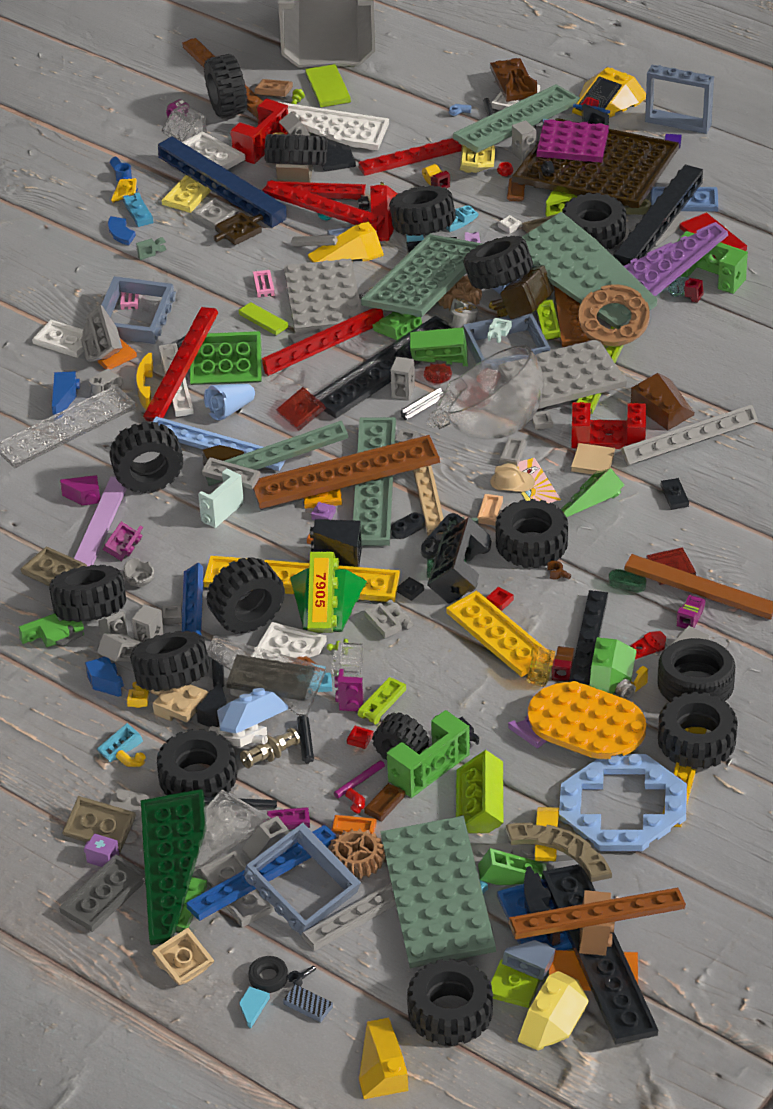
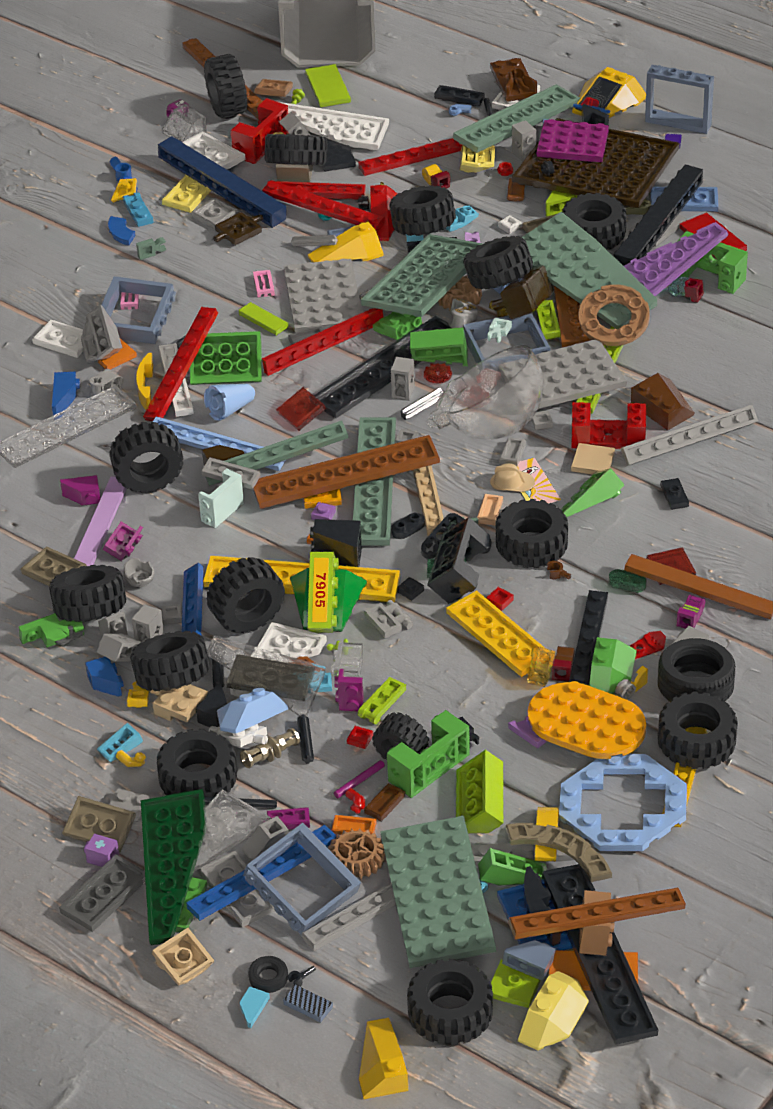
(459, 95): none -> black plate

